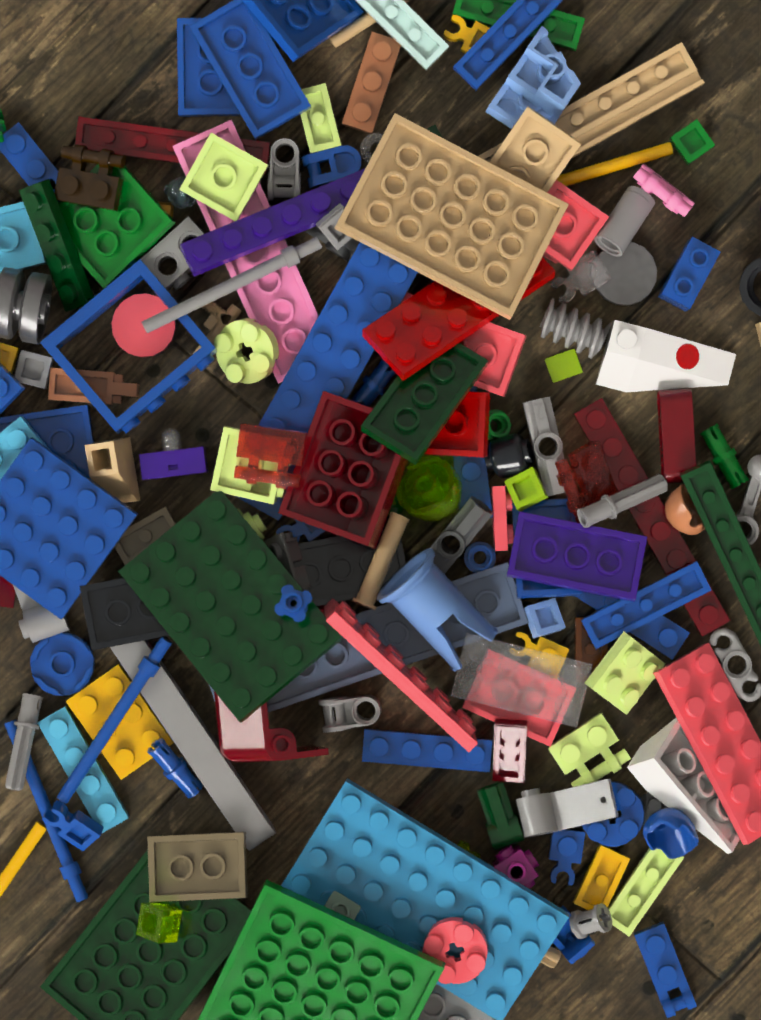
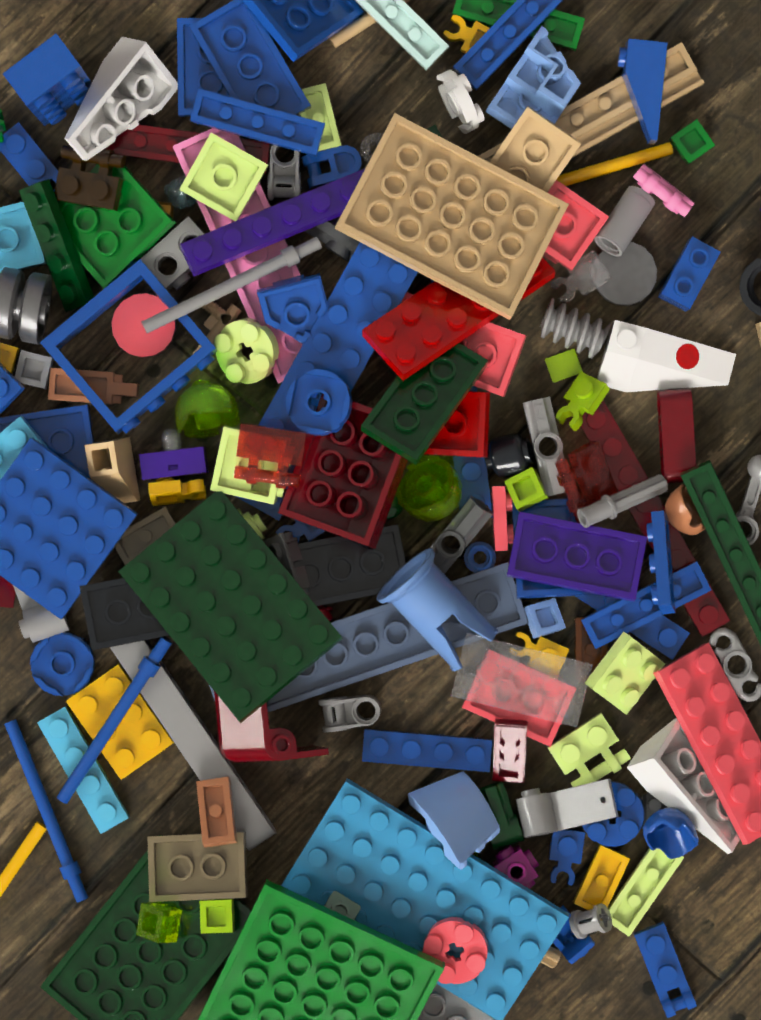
(23, 741): light grey axle -> none
(49, 81): none -> blue brick
(74, 827): blue plate -> none
(124, 91): none -> white wedge
(172, 491): none -> yellow plate
(175, 768): blue pin -> none
(205, 409): none -> clear neon green cylinder
(216, 812): none -> nougat plate
(217, 916): none -> lime plate
(257, 122): none -> blue plate
(294, 305): none -> blue plate
(296, 612): blue plate -> none
(309, 387): none -> blue plate
(327, 227): light grey tile -> none
(371, 83): nougat plate -> none
(374, 384): blue pin -> none
(381, 561): tan pin -> none
(409, 681): coral plate -> none
(456, 816): none -> light blue slope
(458, 101): none -> white plate
(503, 423): green plate -> none
(582, 397): none -> lime plate
(644, 78): none -> blue slope
(661, 562): none -> blue plate
(724, 456): green pin -> none

